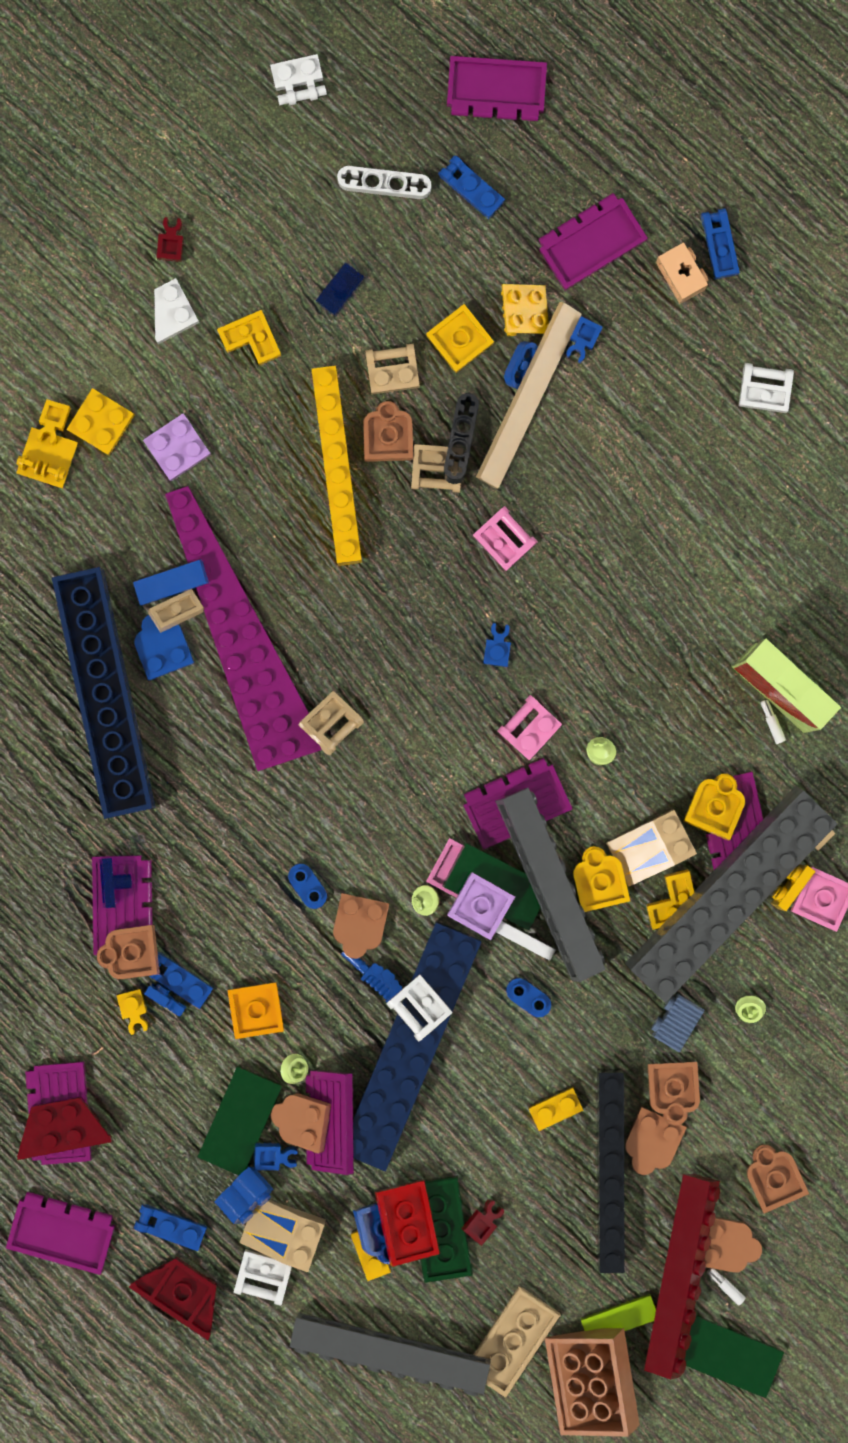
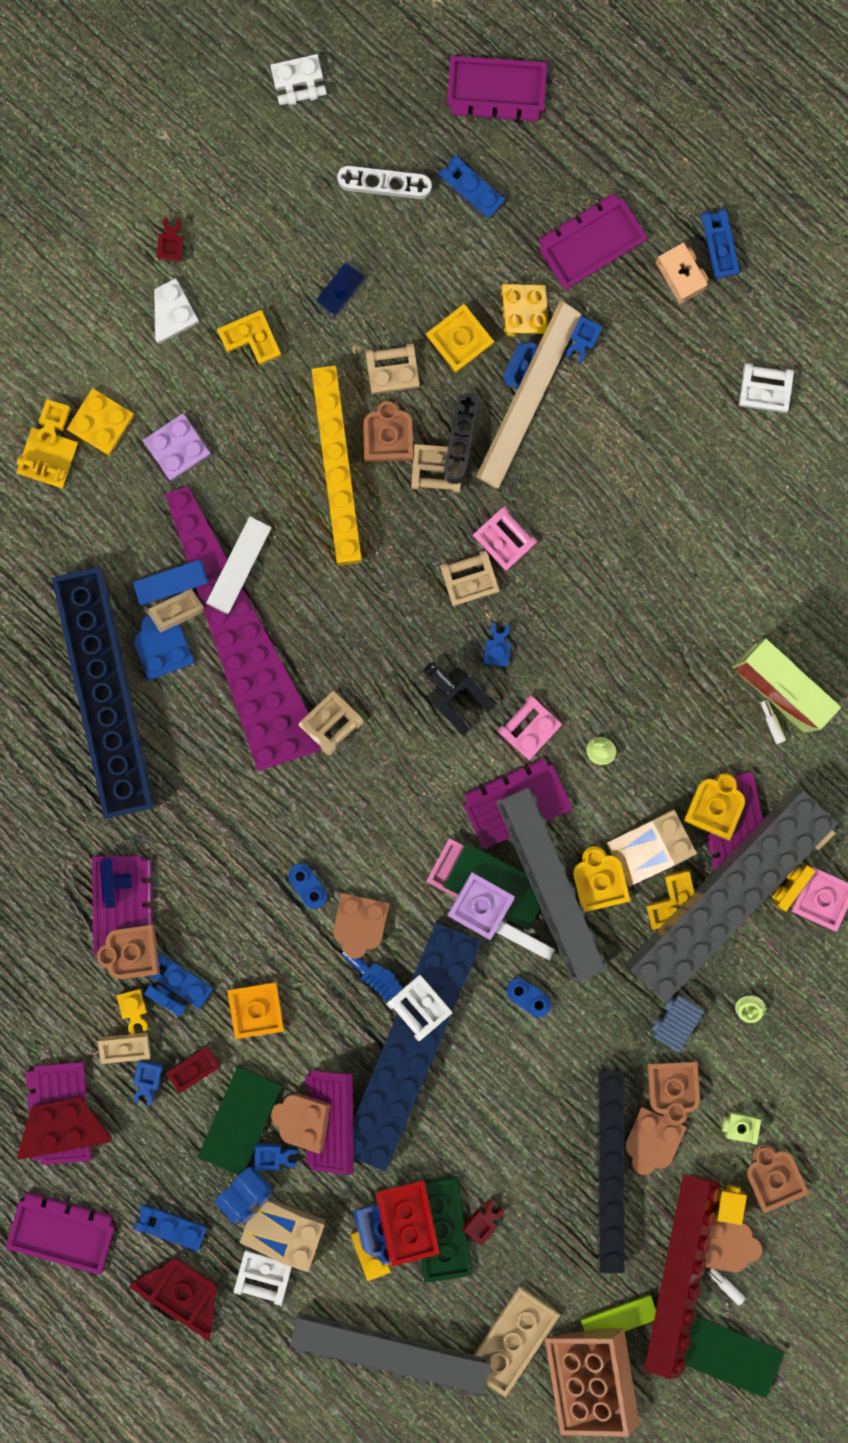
(124, 1048): none -> tan plate
(148, 1078): none -> blue plate
(193, 1069): none -> dark red plate
(238, 565): none -> white tile
(294, 1069): yellowish green hat -> none
(425, 900): yellowish green hat -> none
(447, 687): none -> black piece
(473, 585): none -> tan plate
(555, 1109): yellow plate -> none
(731, 1205): none -> yellow brick
(751, 1123): none -> yellowish green brick

